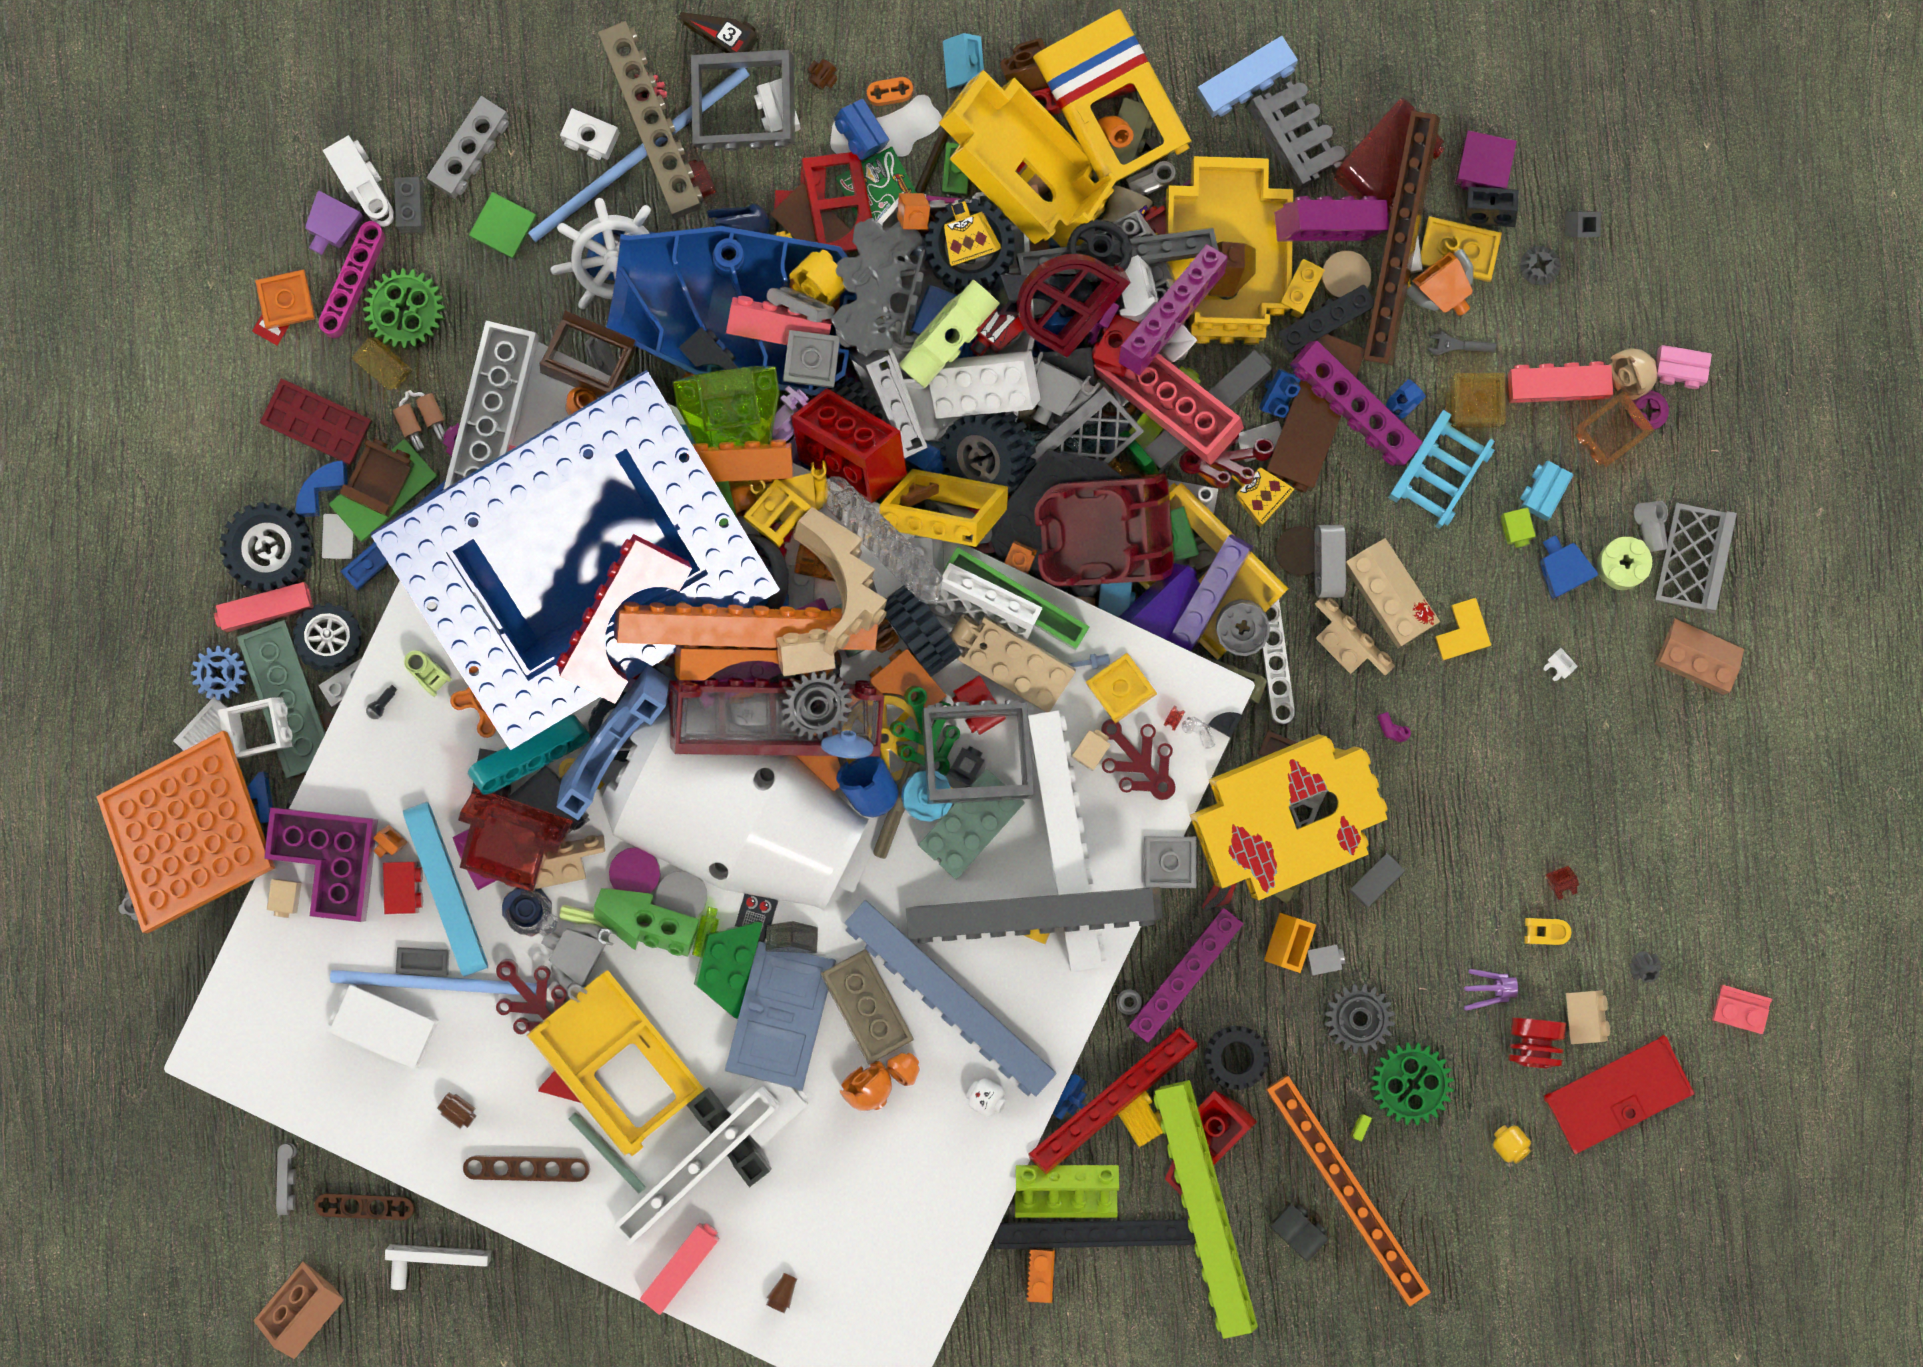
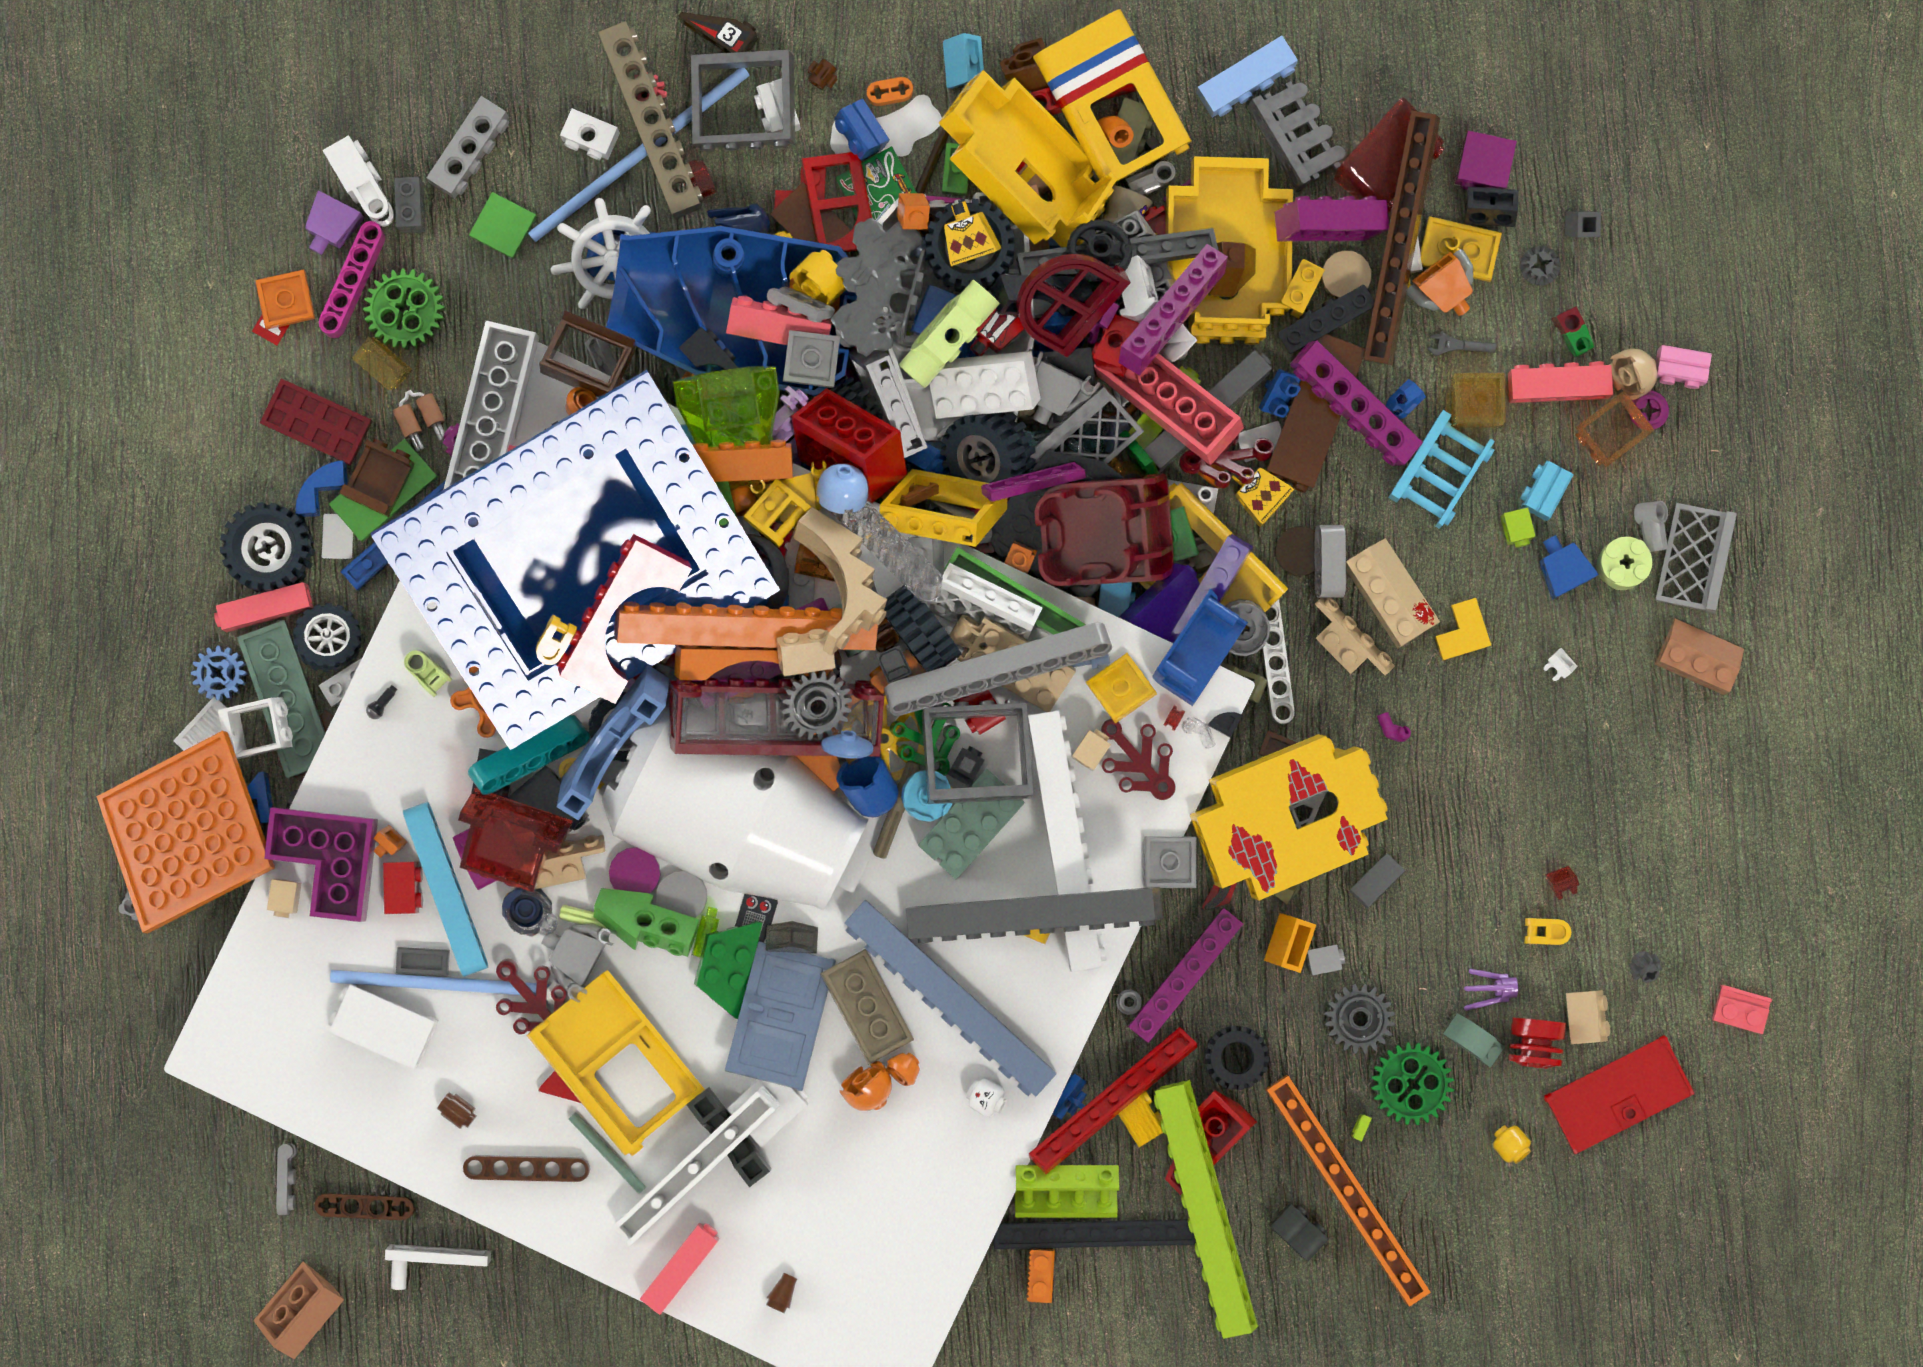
(549, 649): none -> plate
(842, 488): none -> light blue cylinder
(894, 664): none -> dark grey brick
(997, 669): none -> light grey beam
(1033, 481): none -> magenta tile
(1199, 649): none -> blue piece
(1474, 1040): none -> sand green brick
(1574, 331): none -> leg

